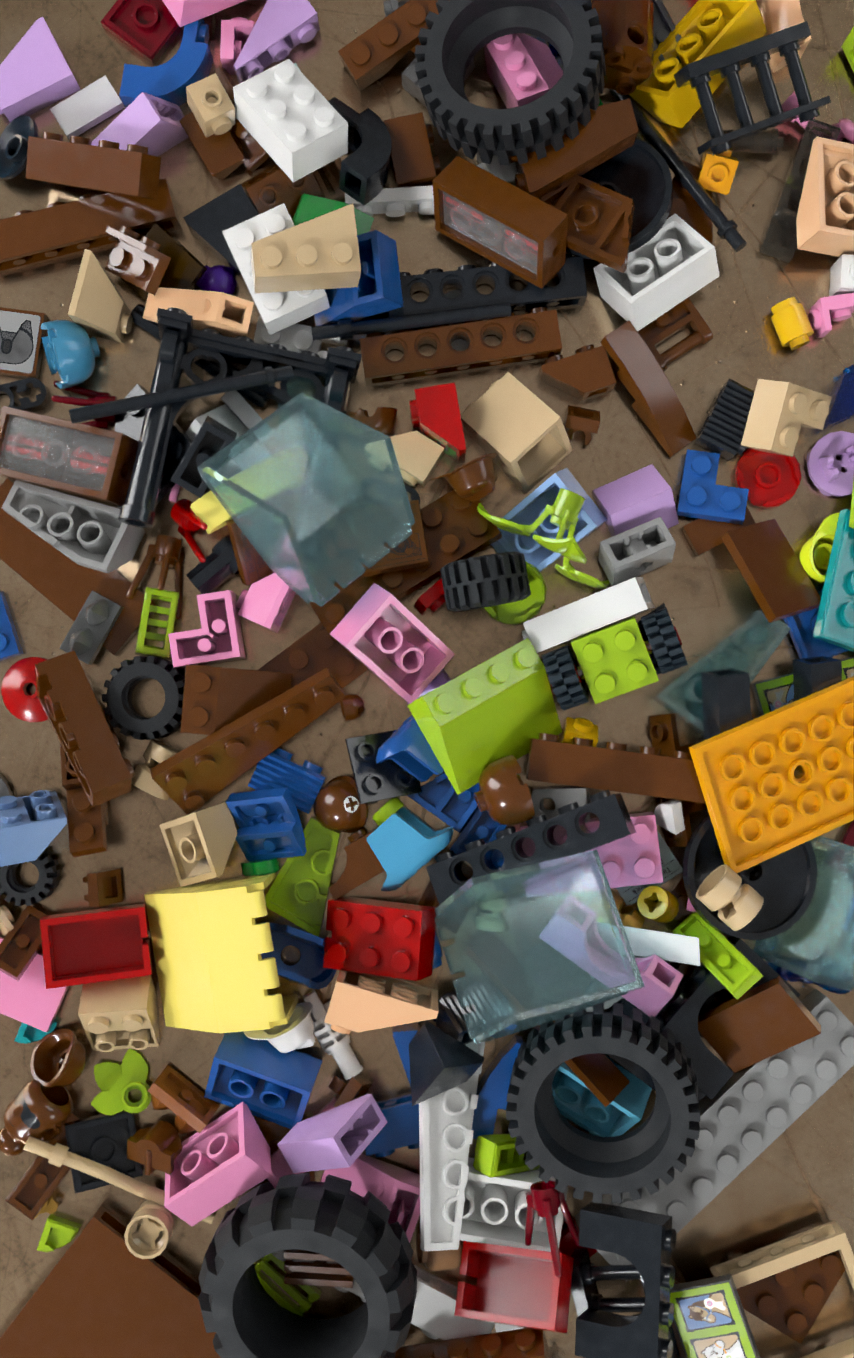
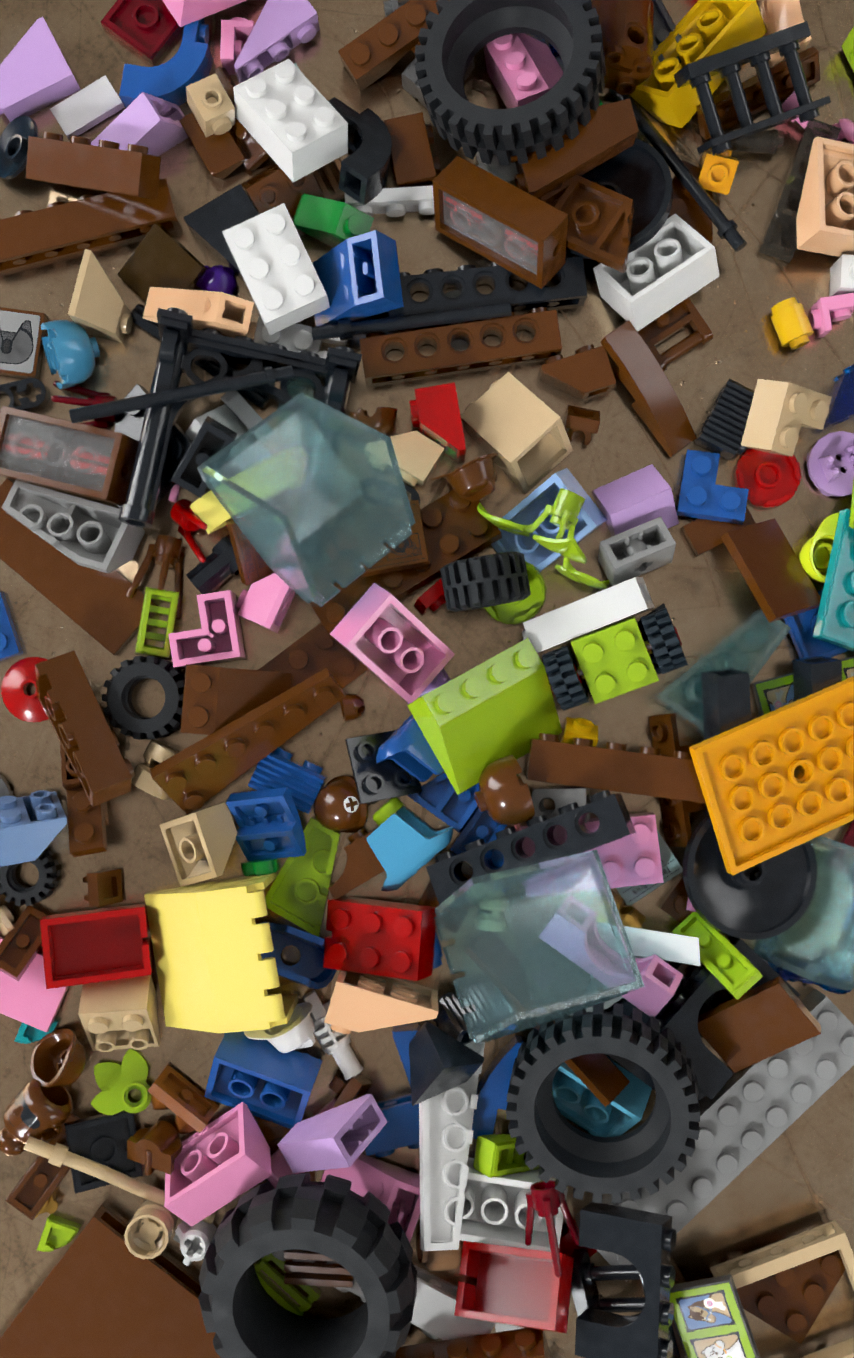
(91, 627): dark grey tile -> none
(137, 260): reddish brown bracket -> none
(194, 1240): none -> white piece
(309, 255): tan wedge -> none
(665, 908): yellow wheel -> none
(670, 816): white tile -> none
(735, 902): tan wheel -> none
(755, 98): none -> reddish brown tile

